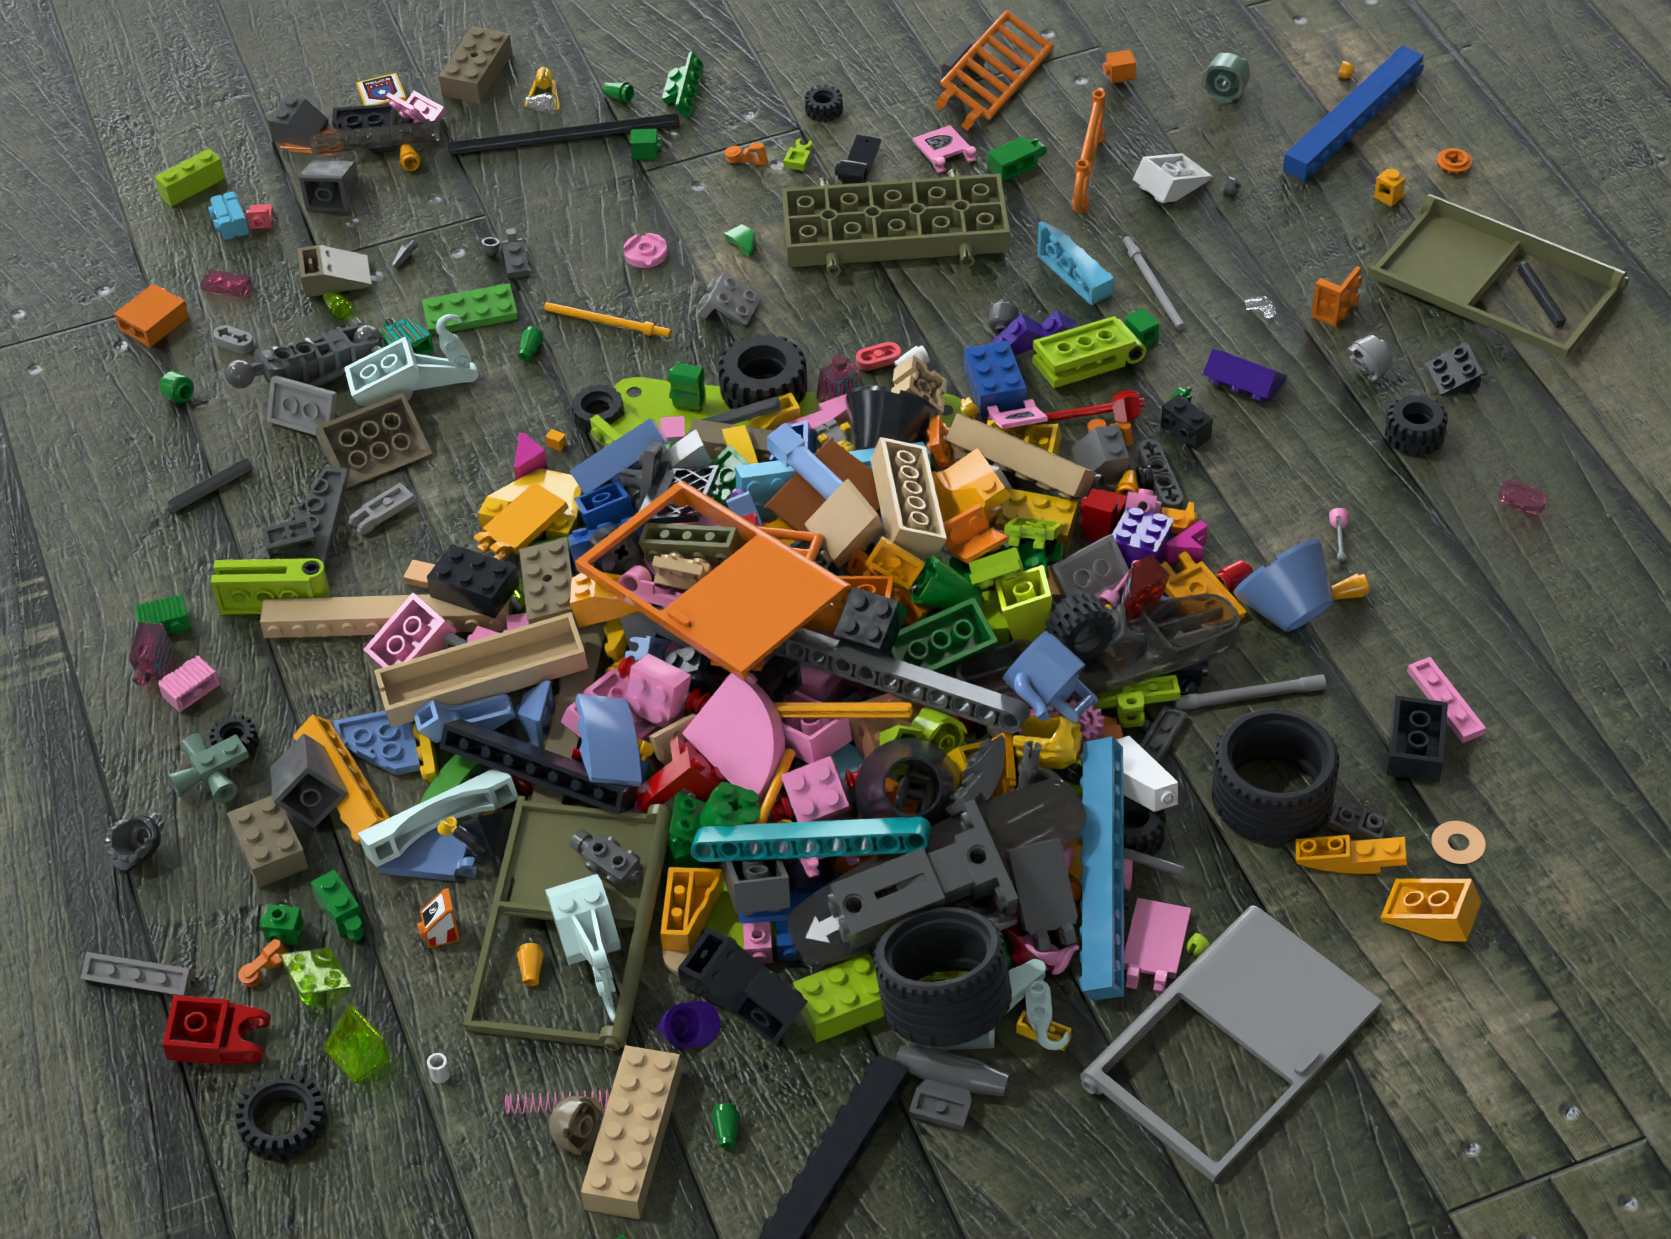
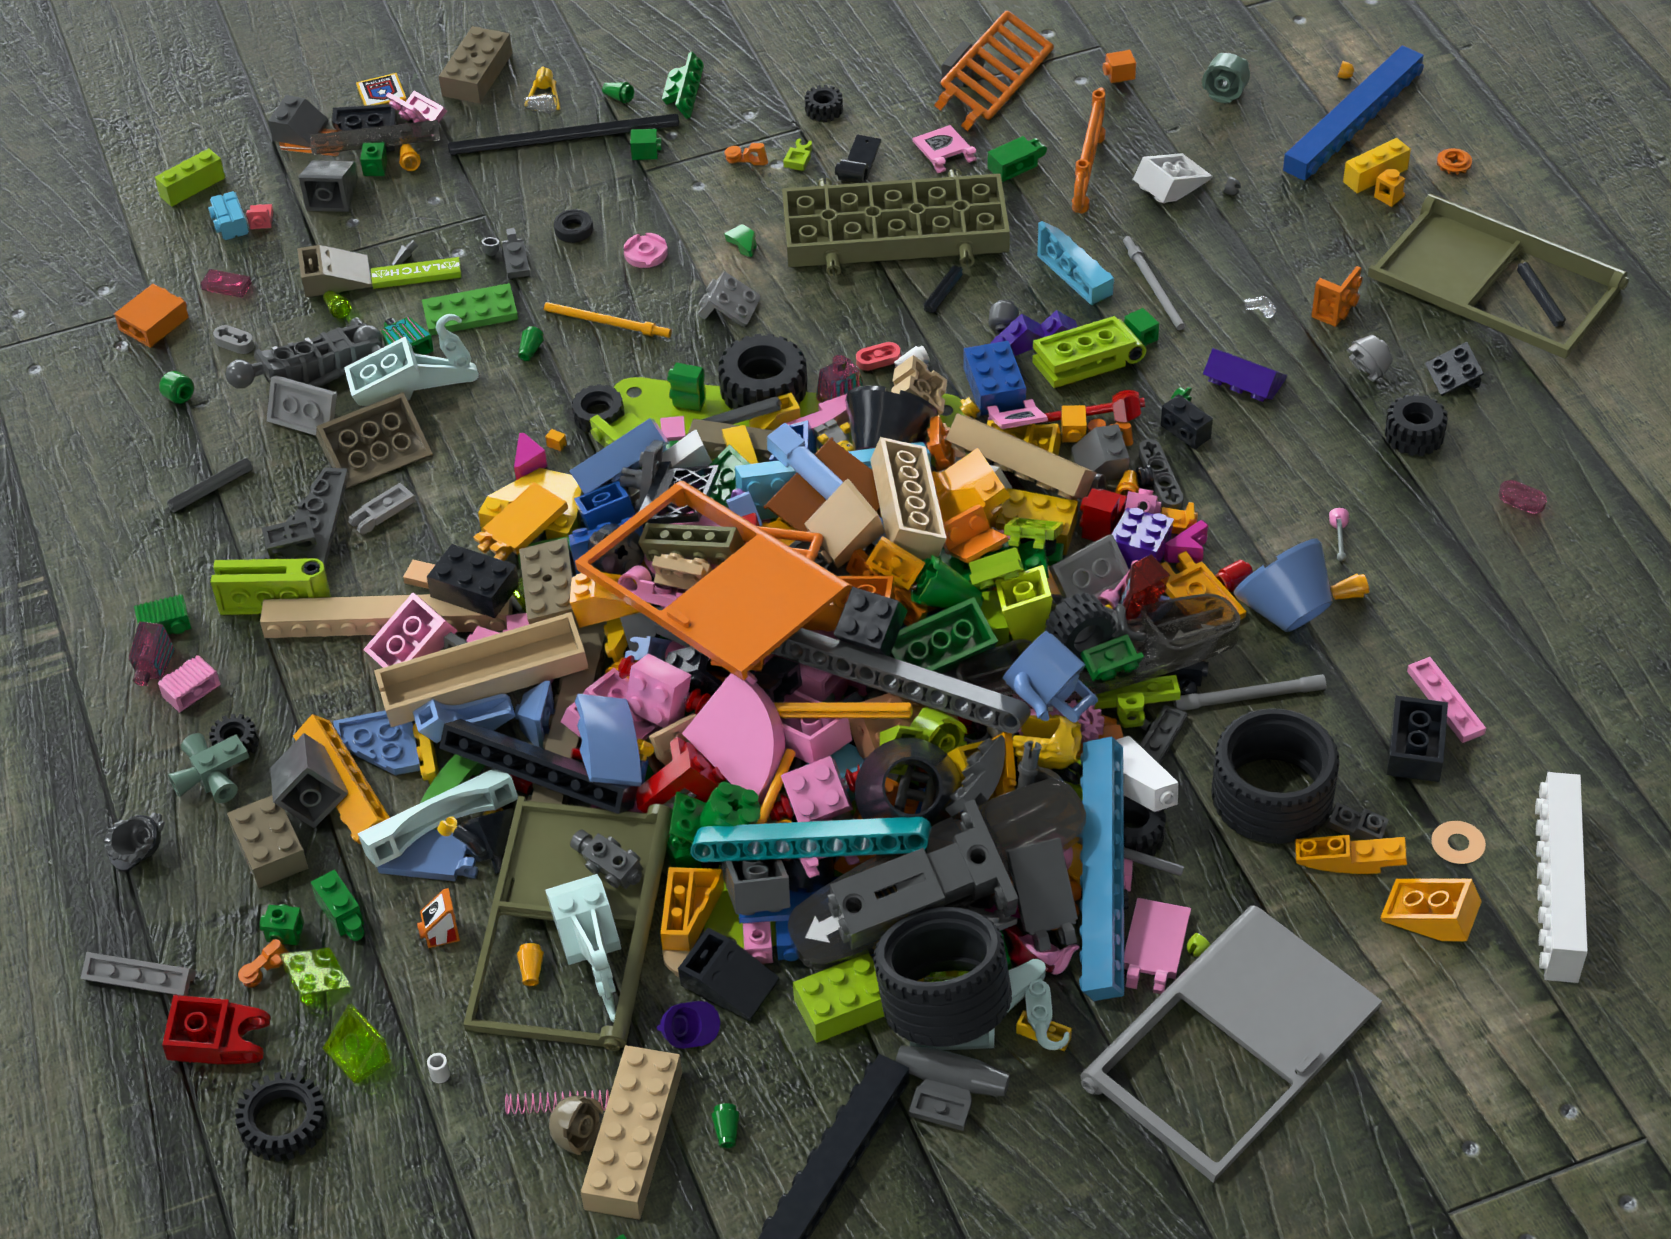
(373, 159): none -> green brick
(416, 272): none -> lime tile
(573, 216): none -> black tyre
(769, 1005): black brick -> none
(943, 289): none -> black axle
(1073, 423): none -> light orange brick
(1111, 657): none -> green bracket
(1364, 169): none -> yellow brick
(1562, 878): none -> white brick

